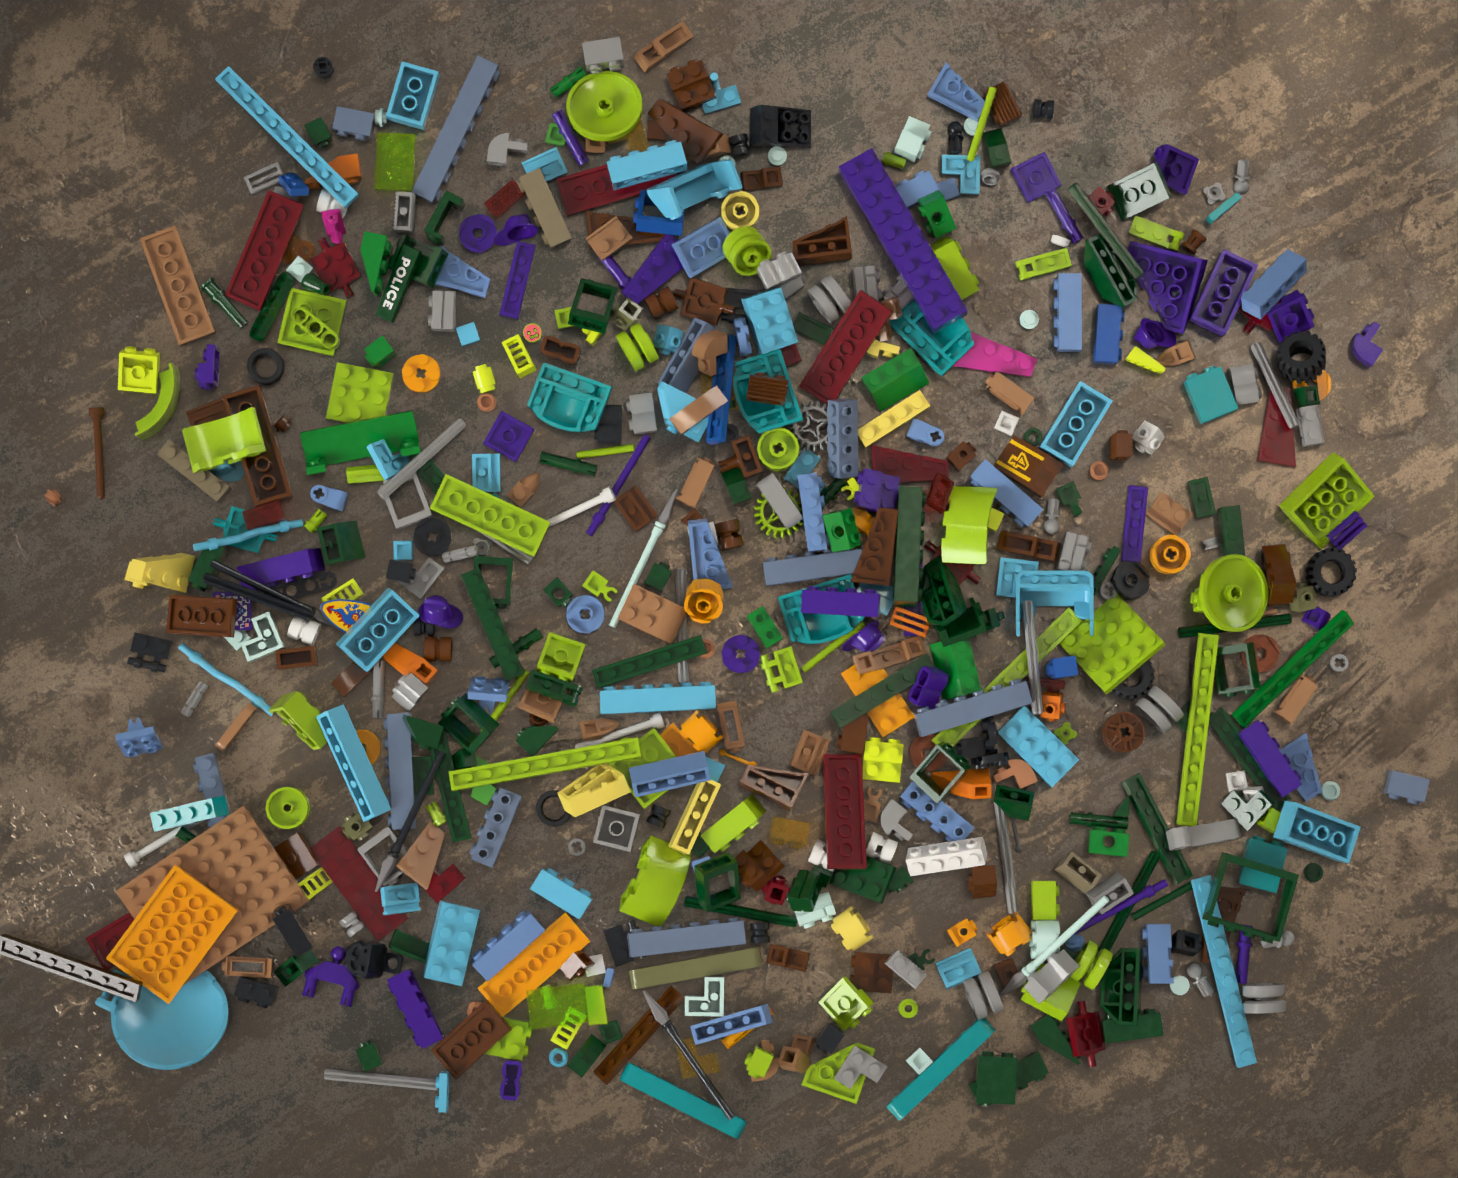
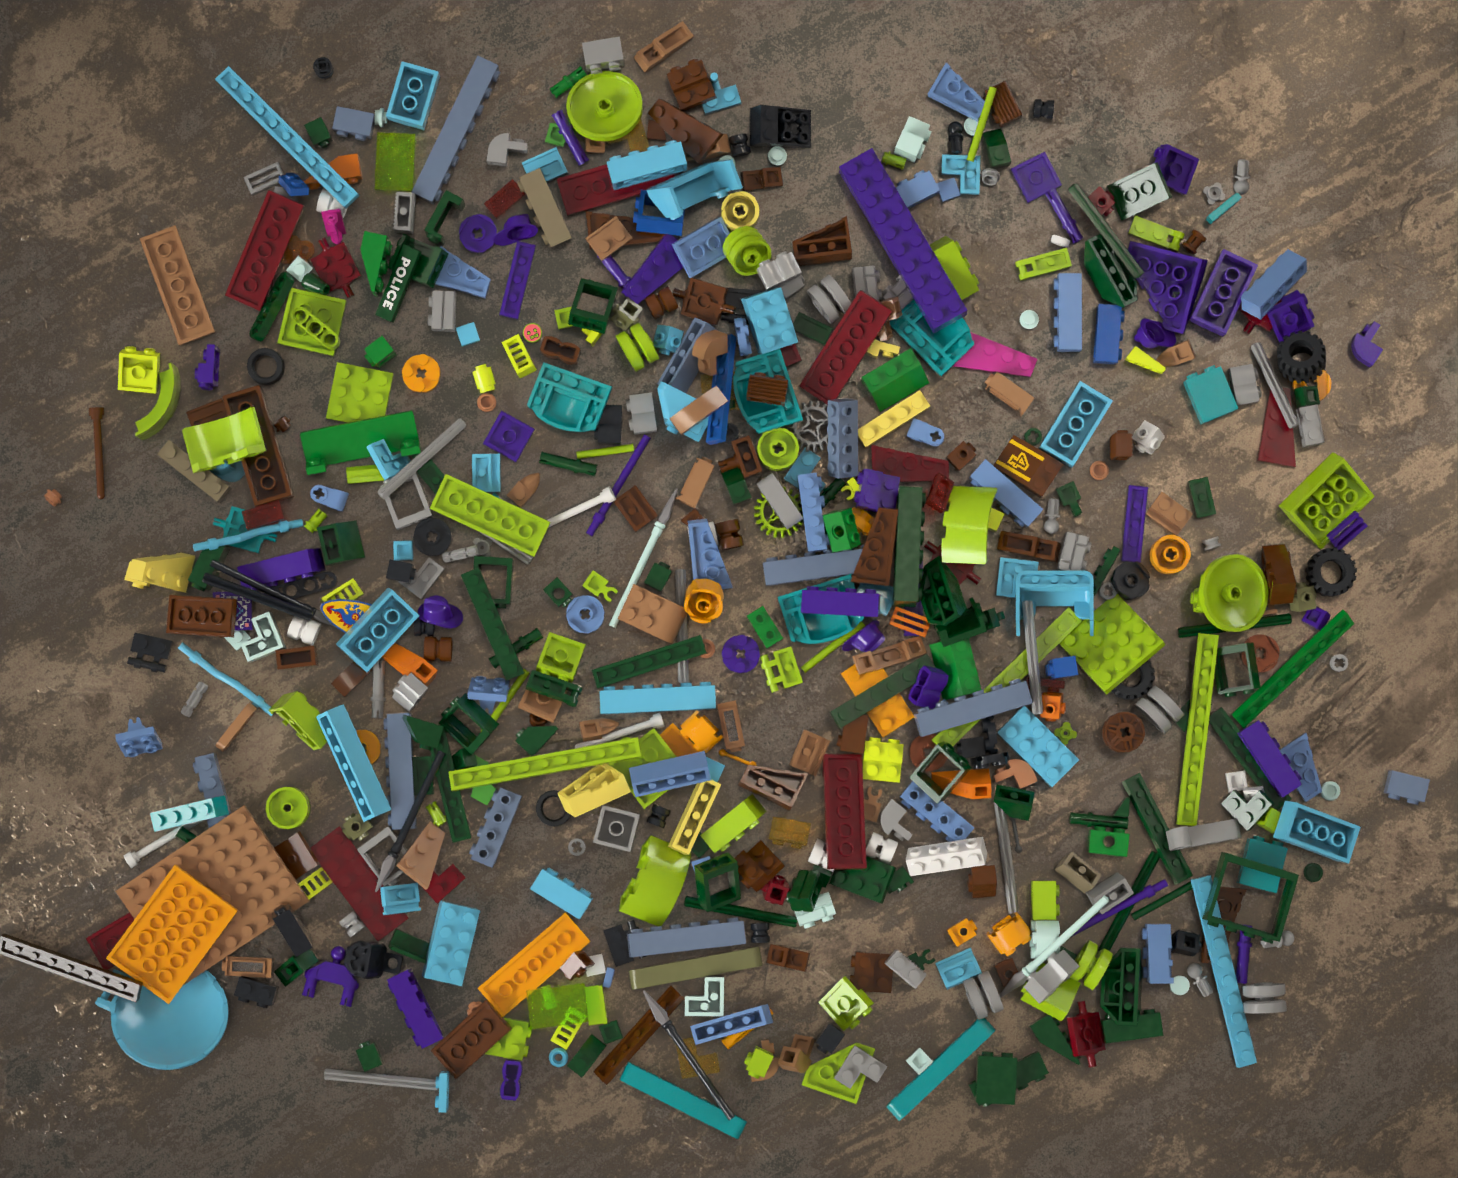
(218, 296): dark green pin -> none
(507, 945): medium blue brick -> none
(852, 929): light yellow brick -> none
(912, 1013): lime plate -> none
(943, 221): green brick -> none
(1006, 423): white tile -> none
(1075, 943): medium blue plate -> none
(1231, 530): dark green brick -> none
(1296, 698): medium nougat window -> none

